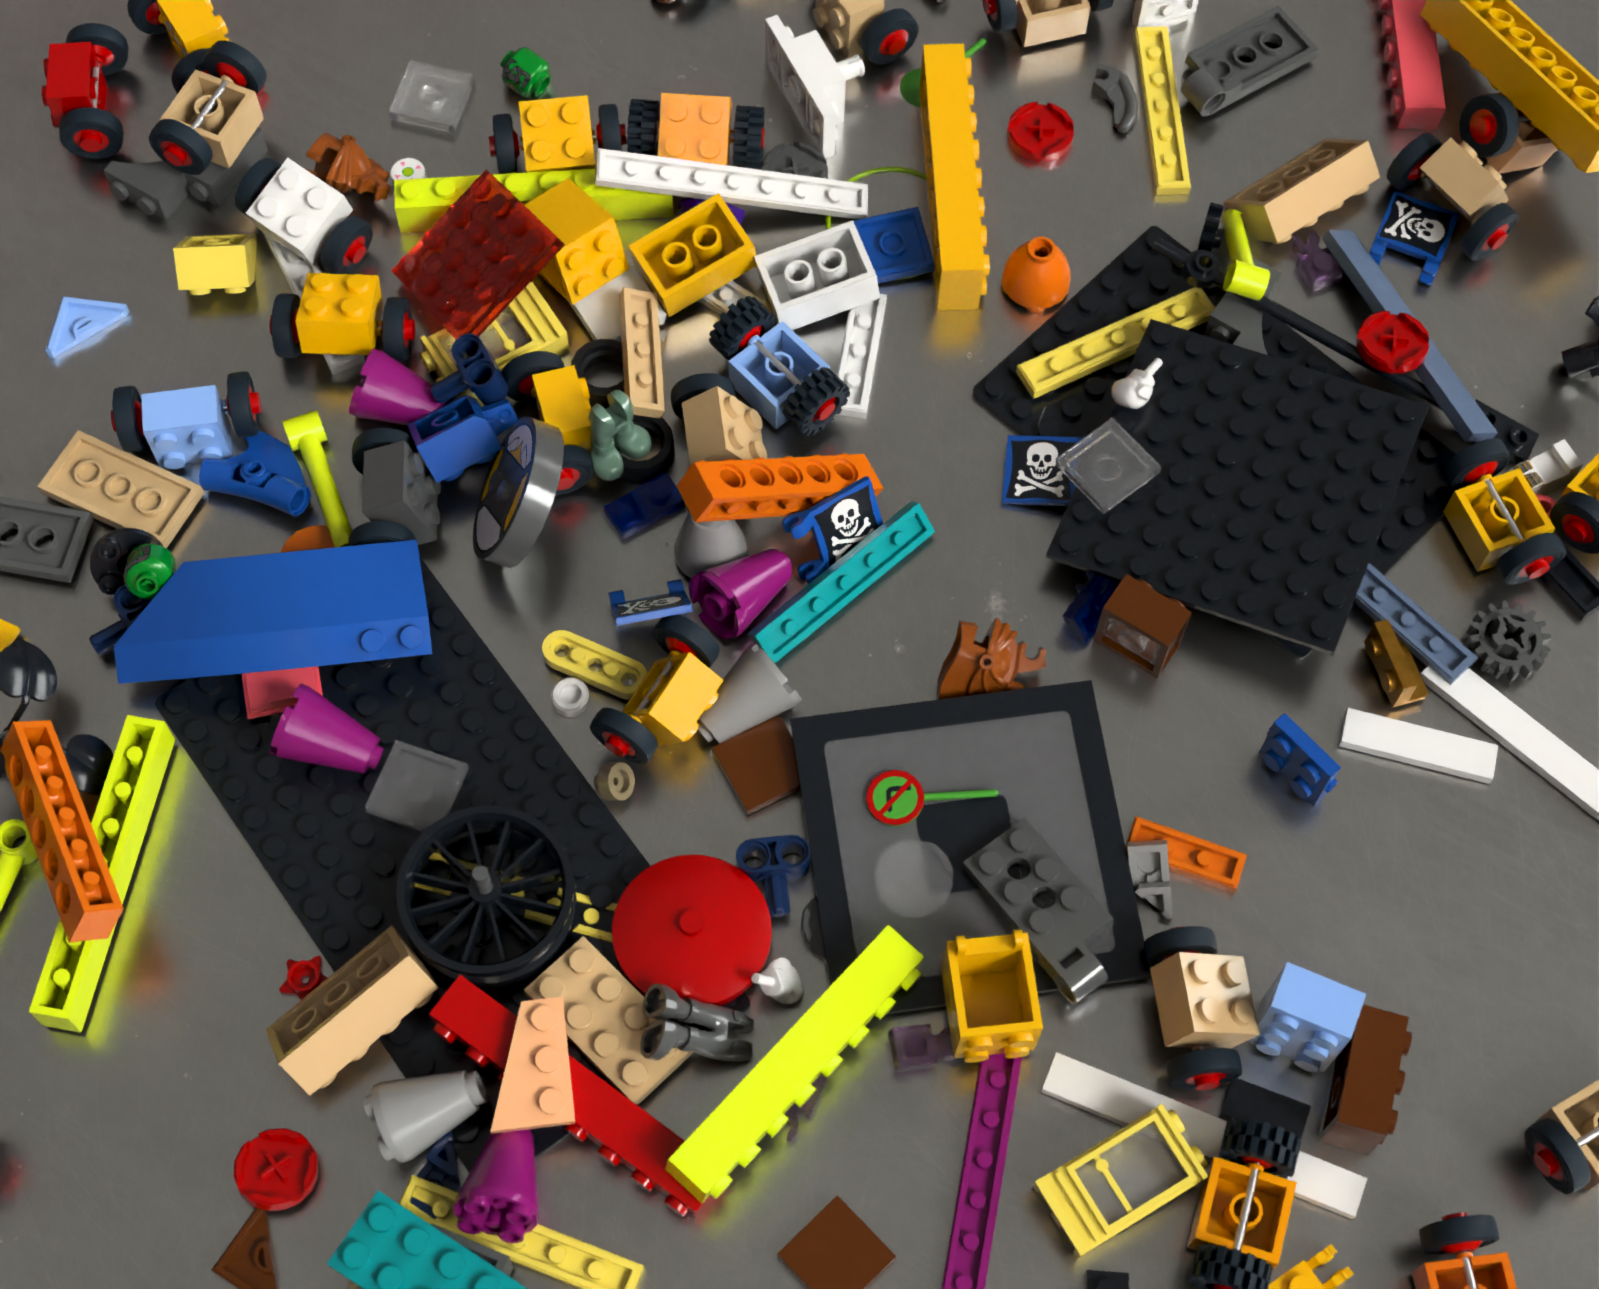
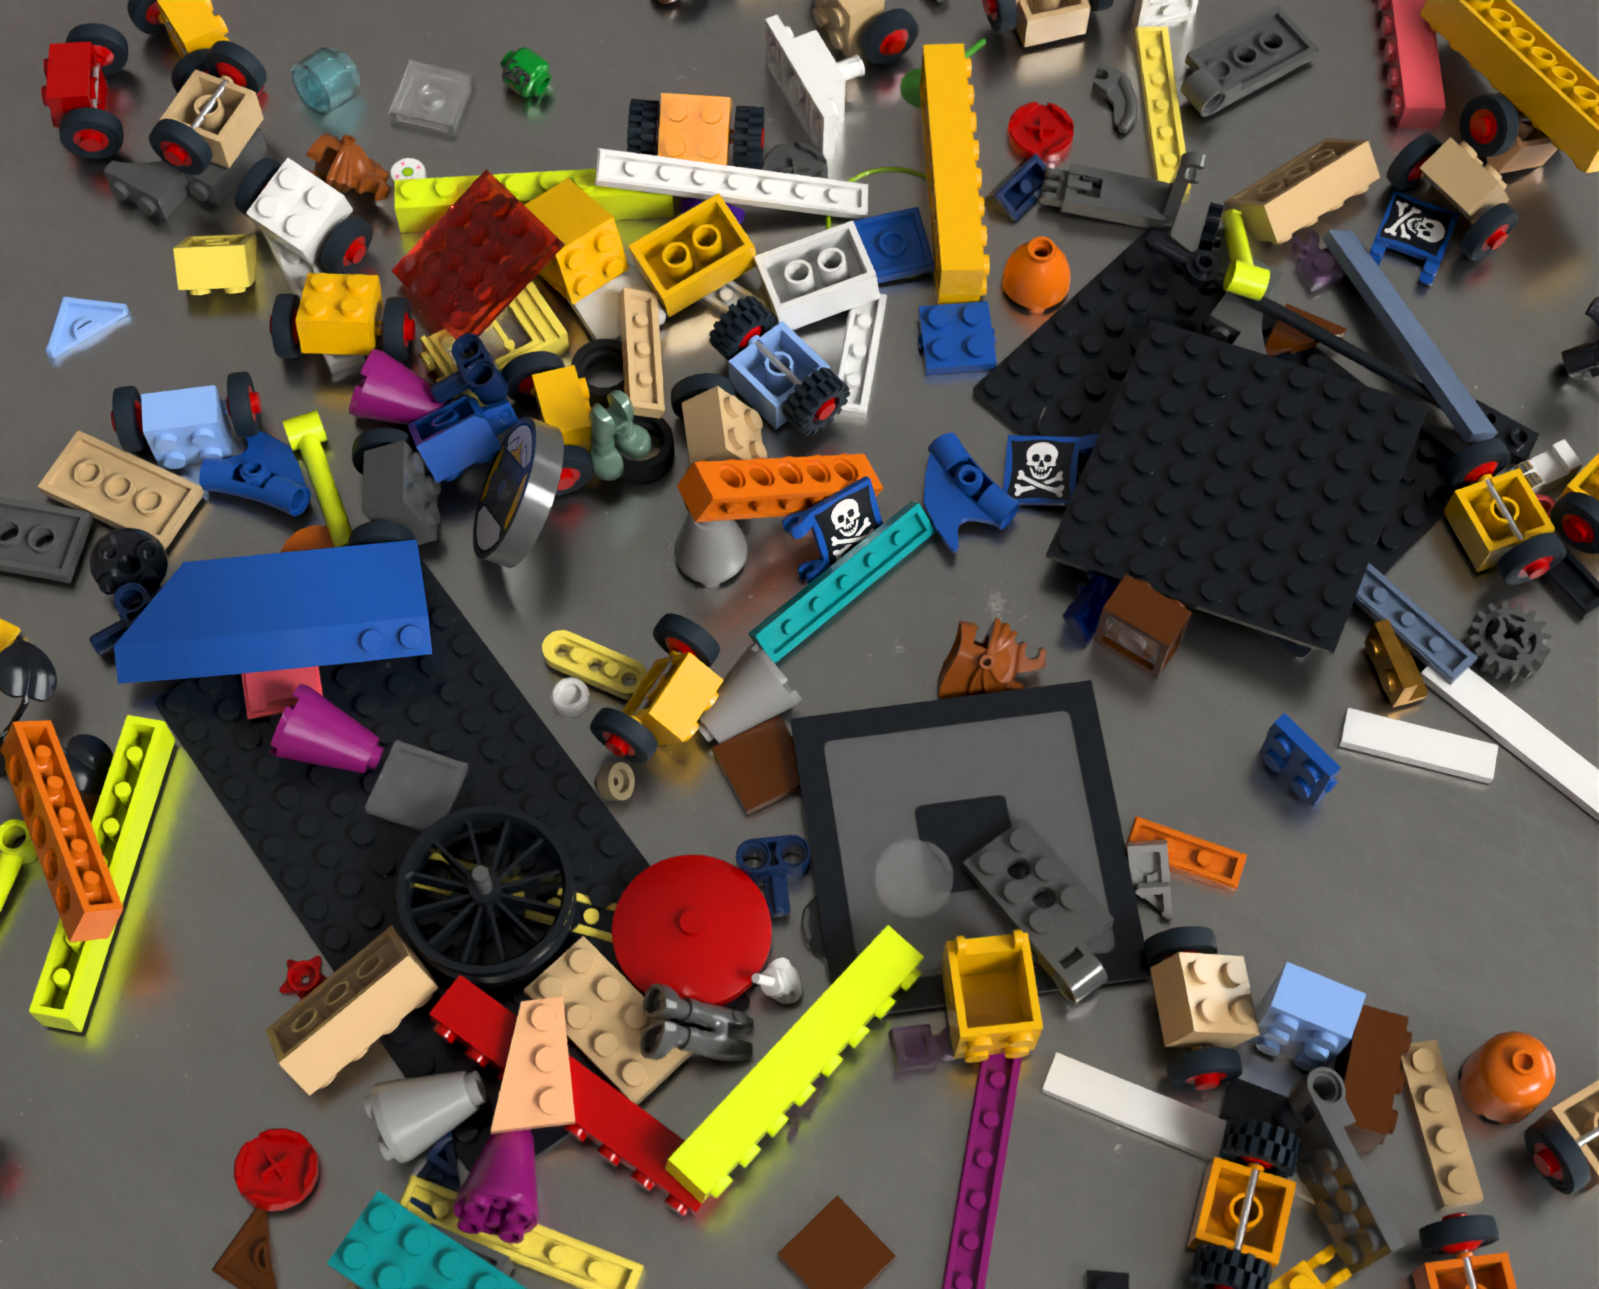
(148, 570): green head -> none
(325, 80): none -> clear light blue piece
(555, 135): yellow brick -> none
(644, 505): clear blue plate -> none
(650, 607): blue flag -> none
(739, 590): magenta cone -> none
(898, 797): piece -> none
(956, 338): none -> blue plate
(961, 491): none -> blue pin
(1018, 188): none -> dark blue slope
(1108, 465): clear tile -> none
(1110, 343): light yellow tile -> none
(1119, 195): none -> dark grey hinge
(1122, 1179): door -> none
(1137, 387): white piece -> none
(1290, 340): none -> reddish brown tile
(1336, 1175): none -> dark grey hinge
(1392, 342): red tile -> none
(1439, 1126): none -> tan plate
(1508, 1077): none -> orange cylinder

